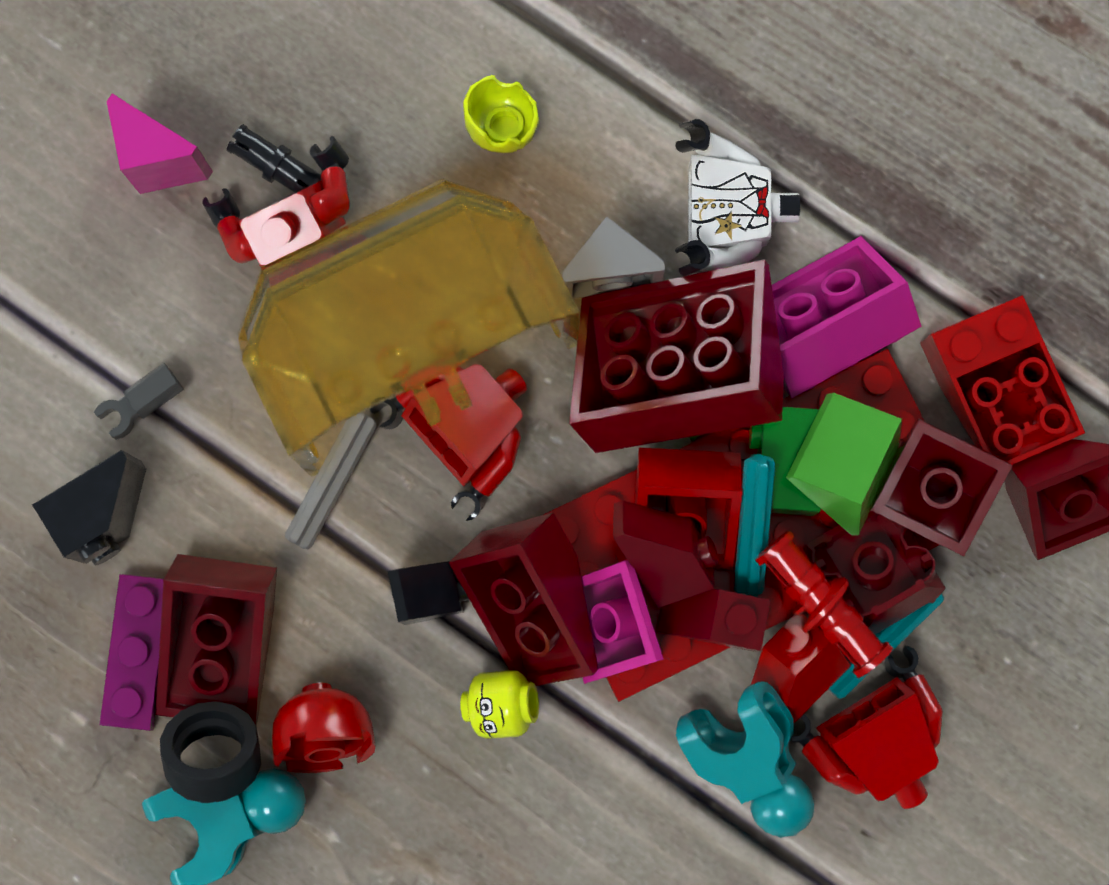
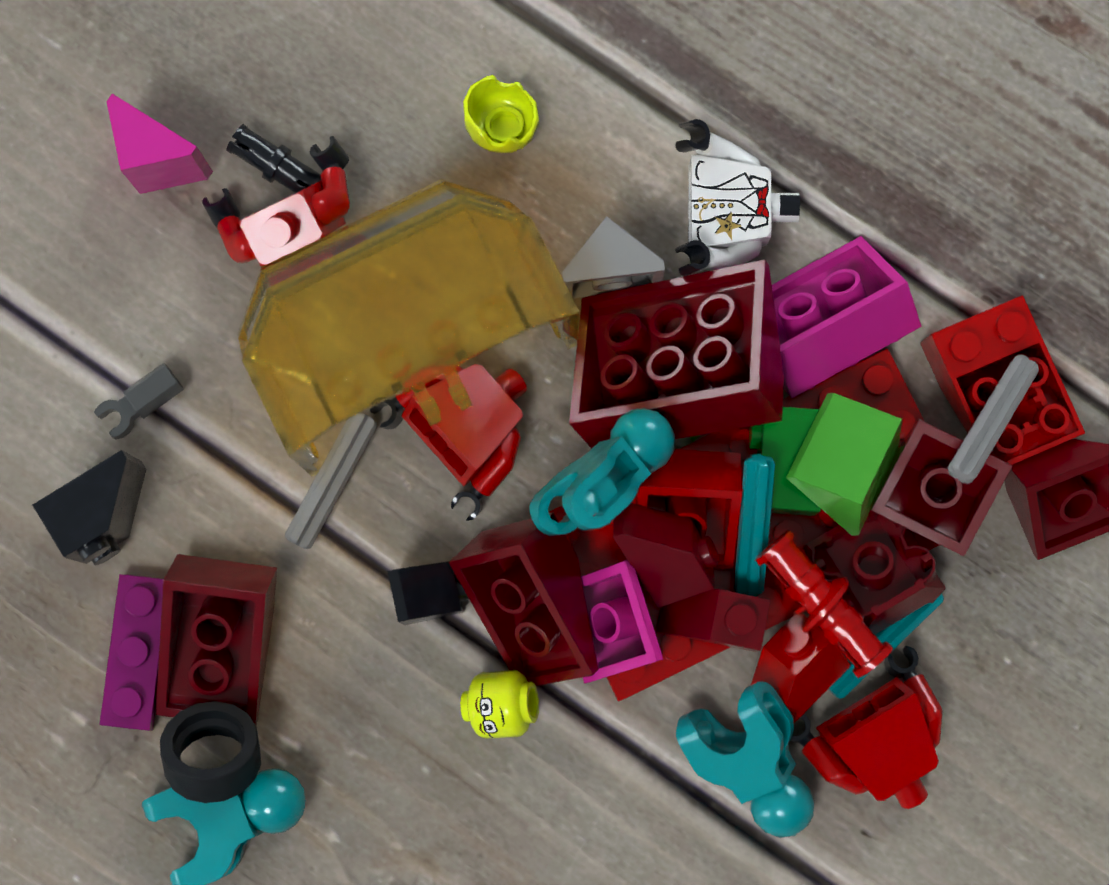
(320, 729): red cylinder -> none
(607, 475): none -> teal piece
(993, 419): none -> light grey axle

